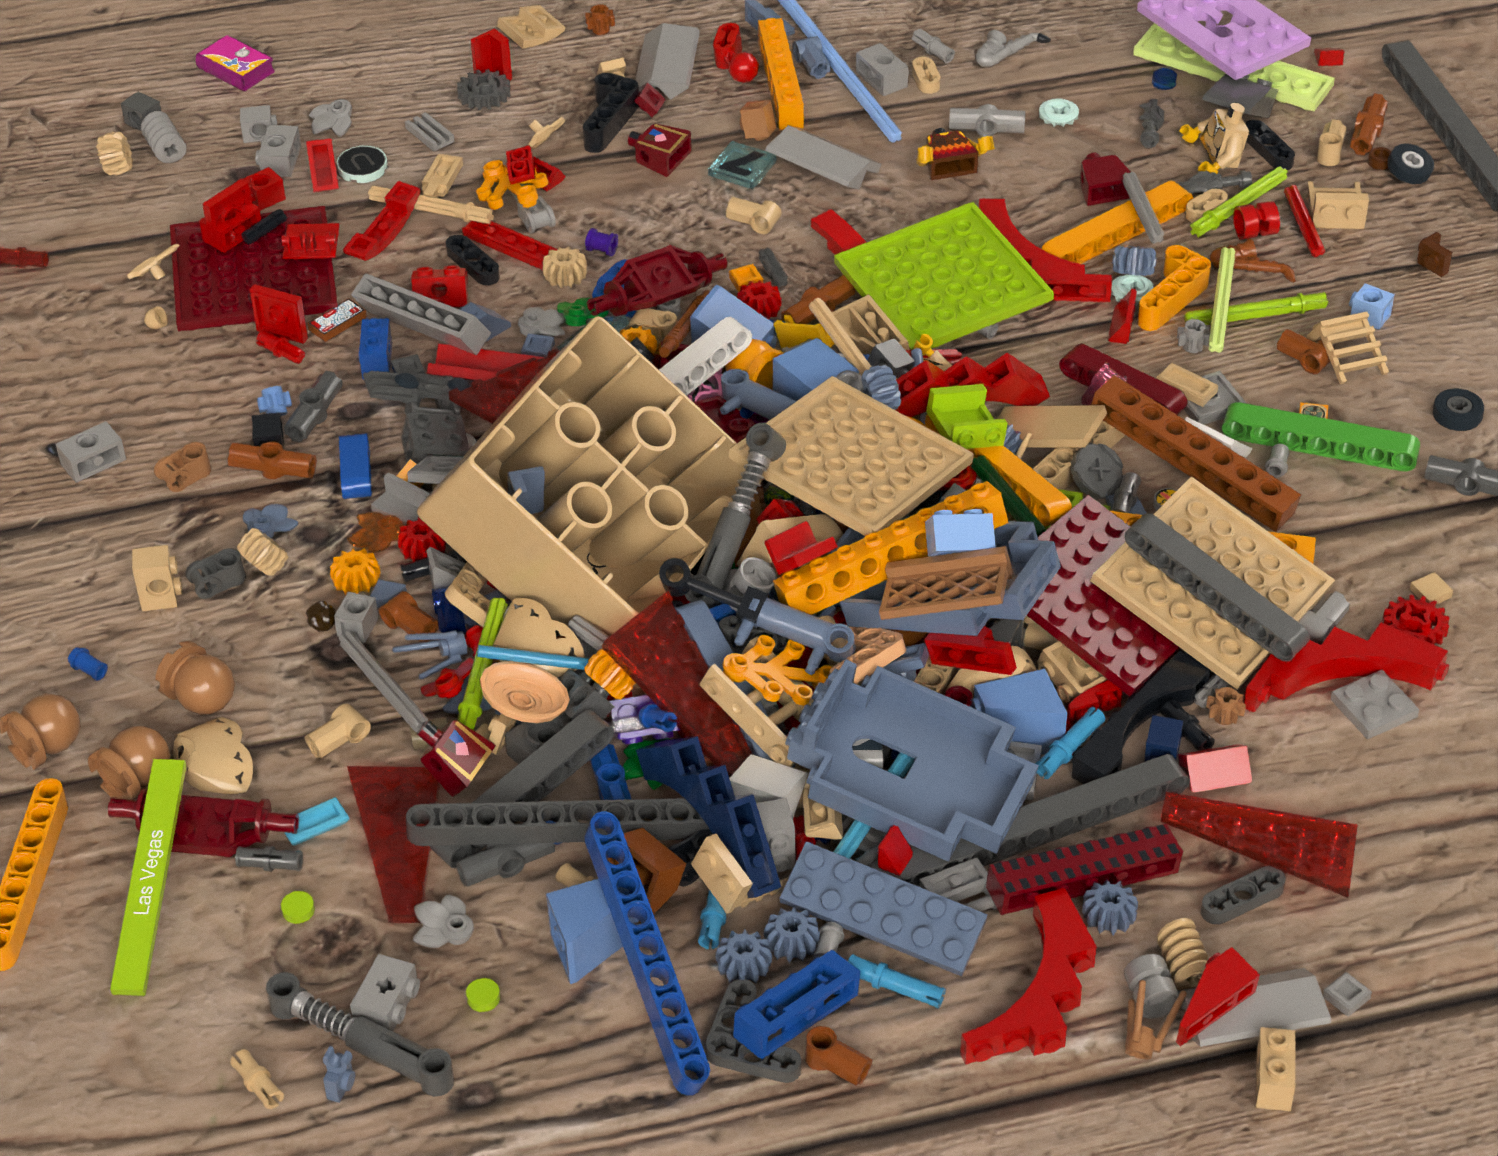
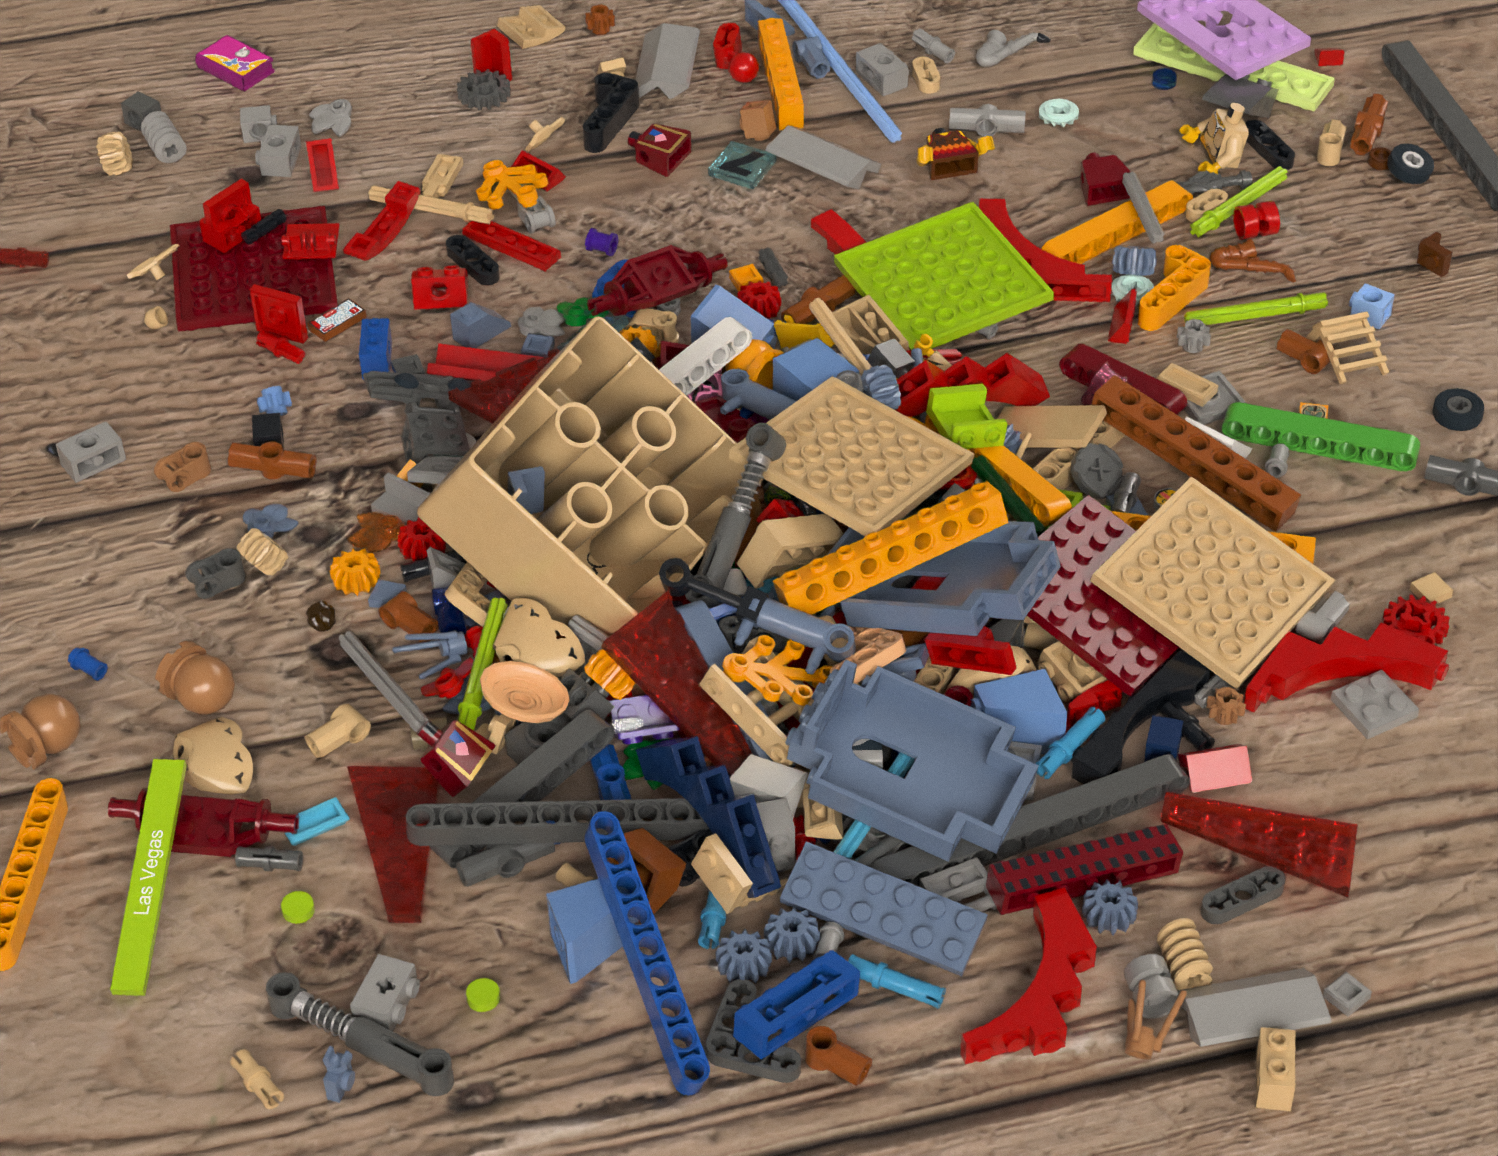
(128, 761): medium nougat tile -> none
(155, 577): tan brick -> none
(266, 188): red brick -> none
(313, 406): dark grey piece -> none
(355, 466): blue beam -> none
(356, 614): light grey brick -> none
(361, 164): tile -> none
(421, 314): light grey brick -> none
(433, 129): light grey tile -> none
(440, 920): light grey plate -> none
(520, 165): red slope -> none
(532, 657): dark azure bar -> none
(564, 267): tan gear -> none
(649, 99): dark red plate -> none
(653, 716): blue pin -> none
(681, 328): dark orange axle -> none
(752, 573): light grey wheel -> none
(759, 216): tan piece -> none
(796, 547): red panel -> none
(894, 852): red slope -> none
(954, 571): medium nougat fence -> none
(959, 532): light blue brick -> none
(1153, 120): dark grey piece -> none
(1217, 587): dark grey beam -> none
(1221, 300): yellowish green axle -> none
(1222, 987): red slope -> none
(1304, 221): red axle -> none
(1338, 207): tan plate -> none

